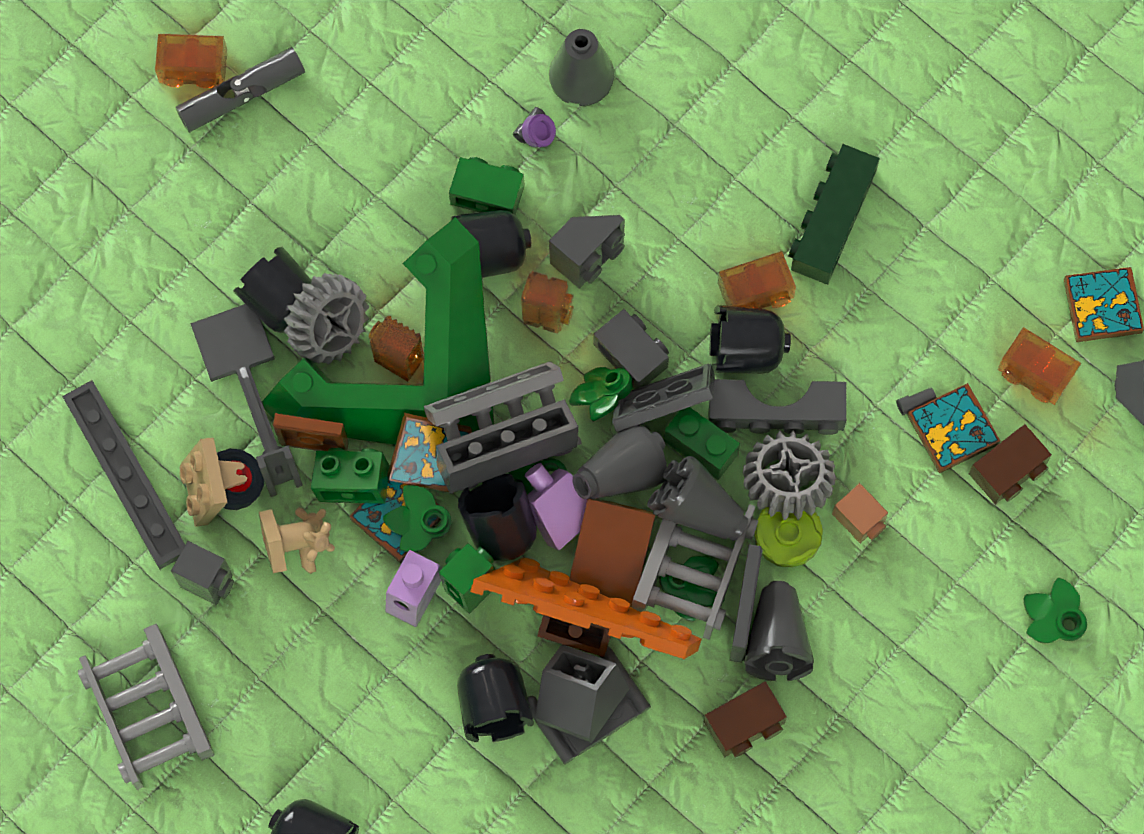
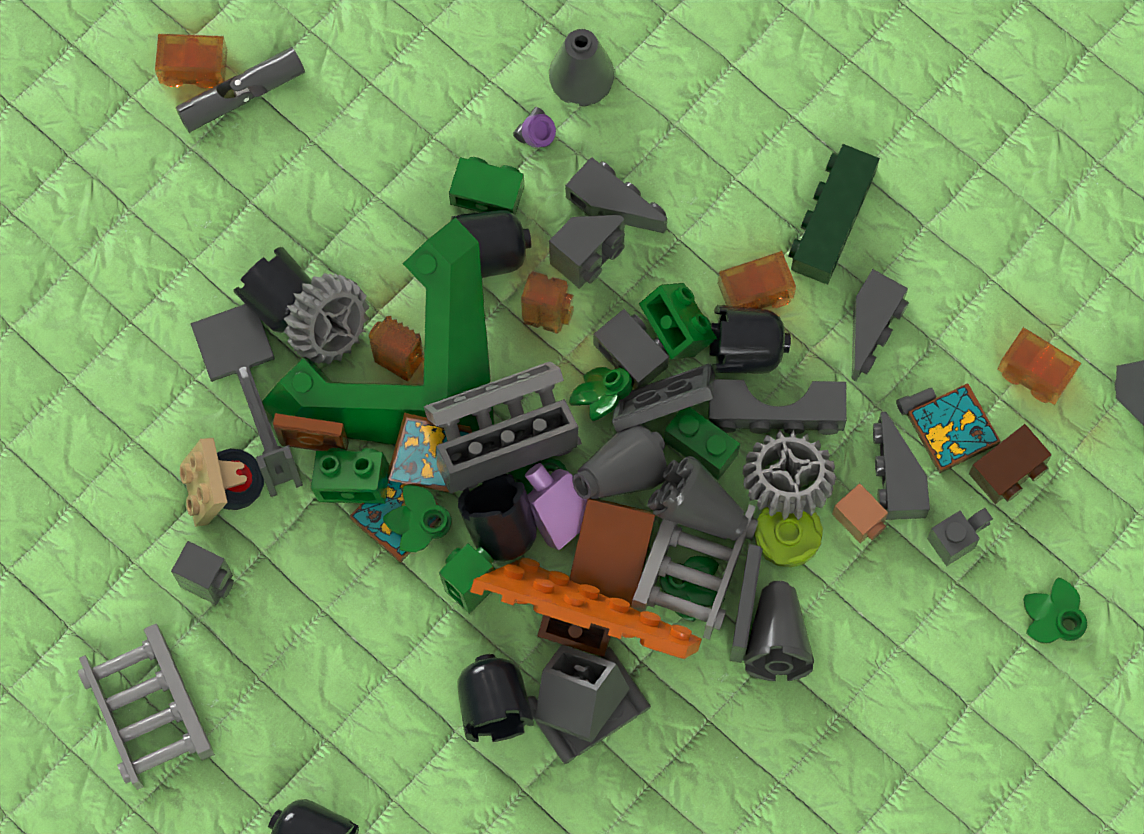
(125, 474): dark grey plate -> none
(294, 537): tan piece -> none
(414, 586): lavender torso -> none
(601, 193): none -> dark grey slope
(677, 320): none -> green brick
(745, 720): reddish brown brick -> none
(873, 312): none -> dark grey slope
(903, 479): none -> dark grey slope
(958, 535): none -> dark grey brick
(1103, 304): tile -> none

